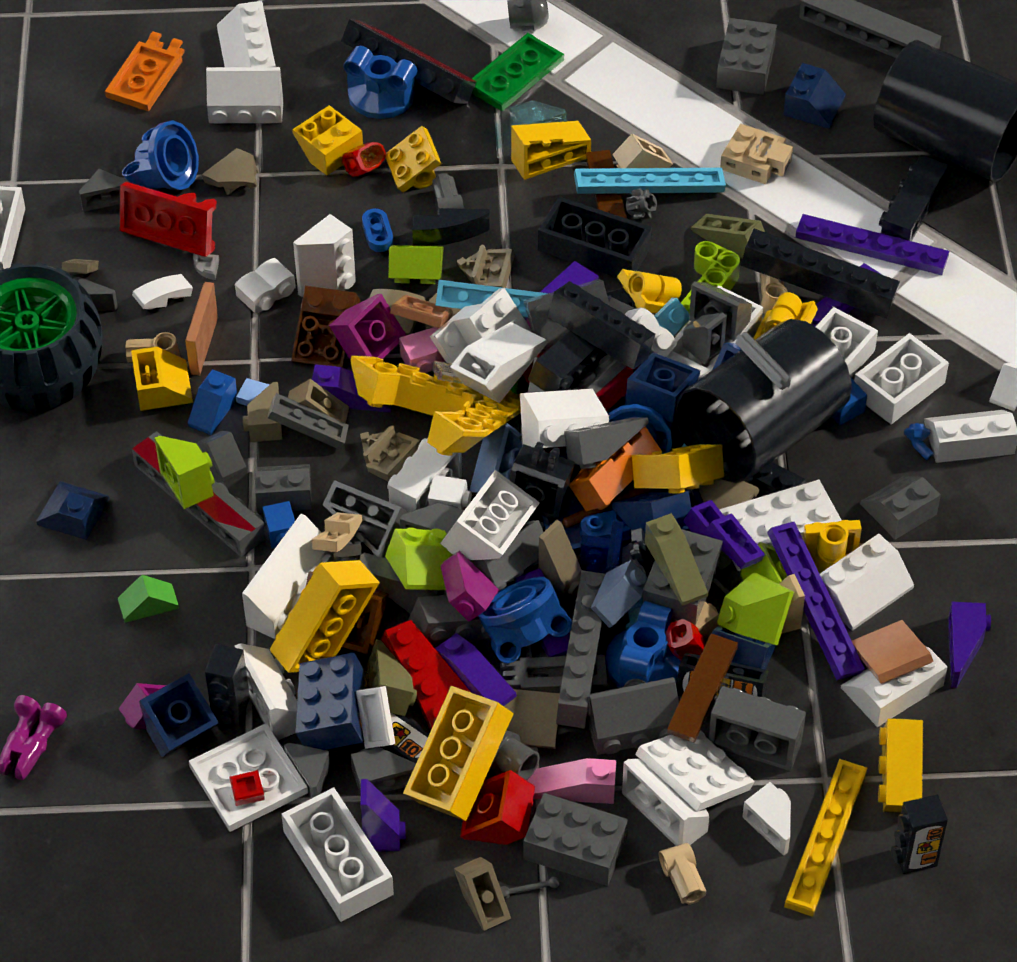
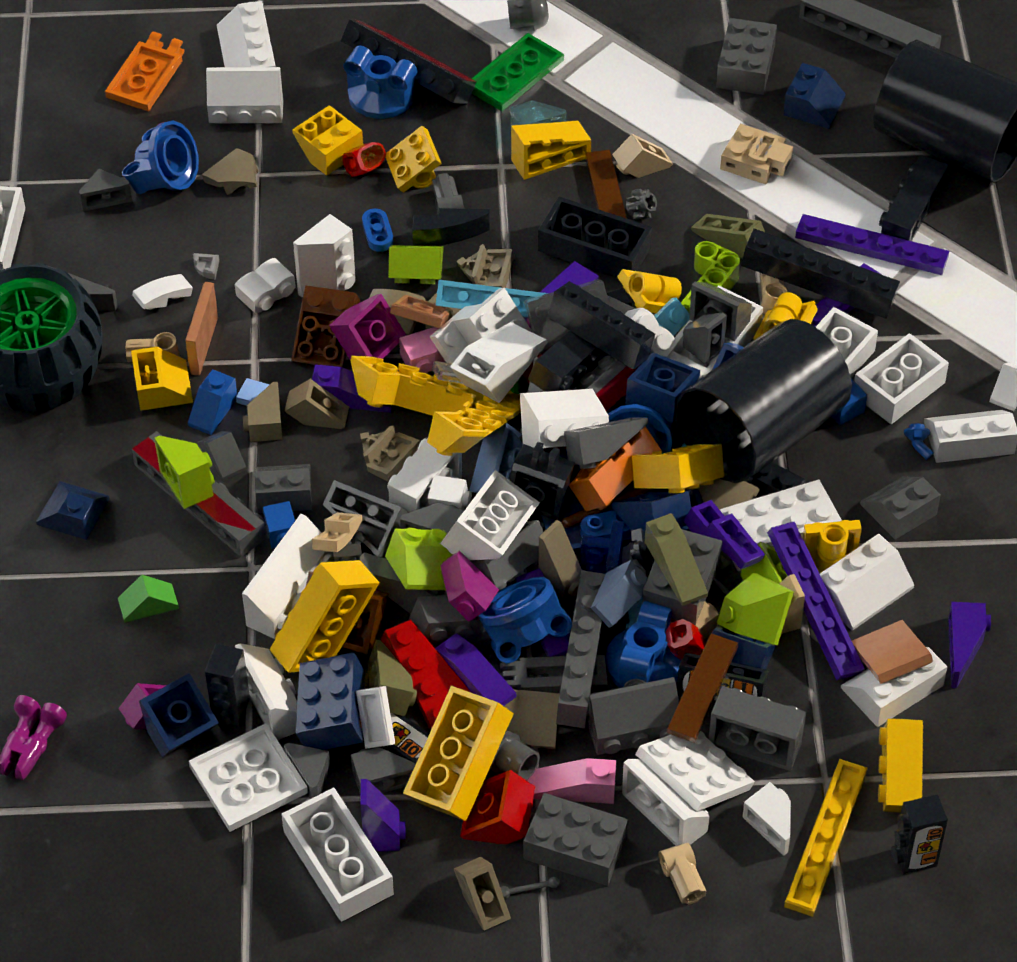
(80, 266): dark tan tile -> none
(167, 218): red hinge -> none
(247, 788): red tile -> none
(308, 421): dark grey plate -> none
(655, 179): medium azure plate -> none
(763, 360): dark grey axle -> none

